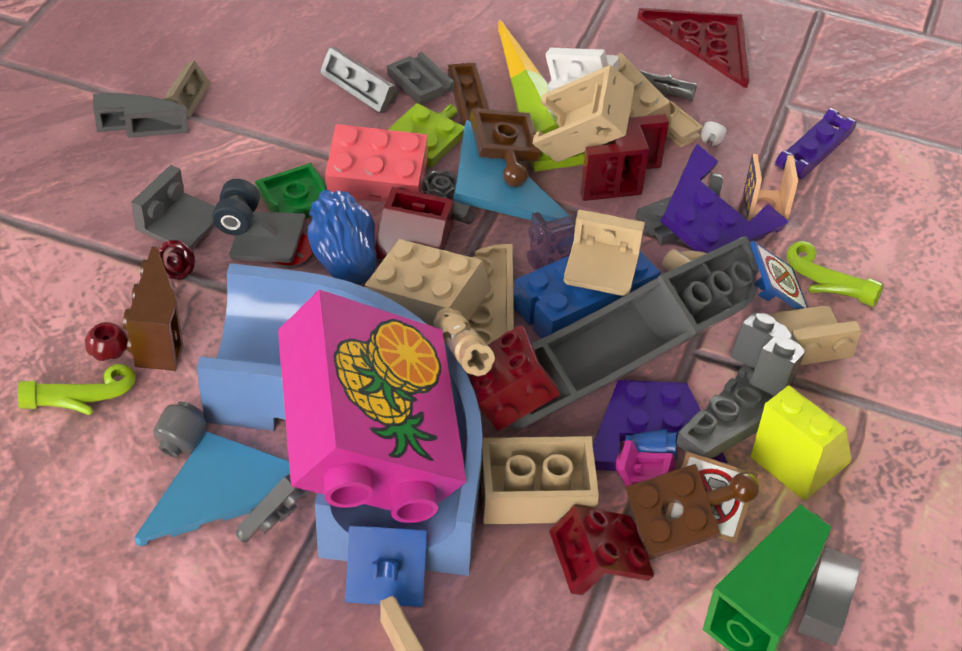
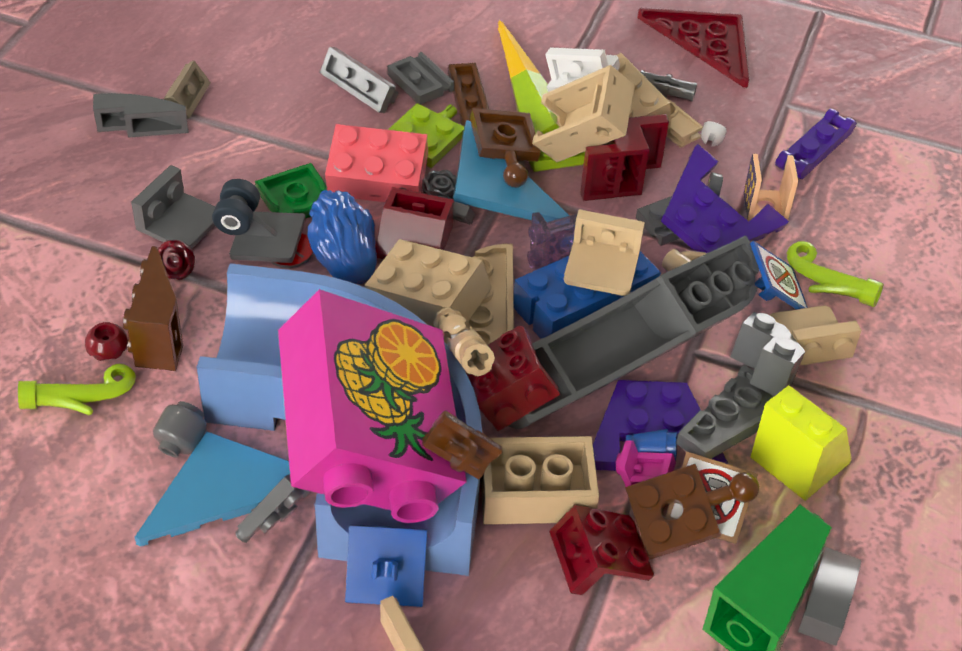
(461, 445): none -> reddish brown hips

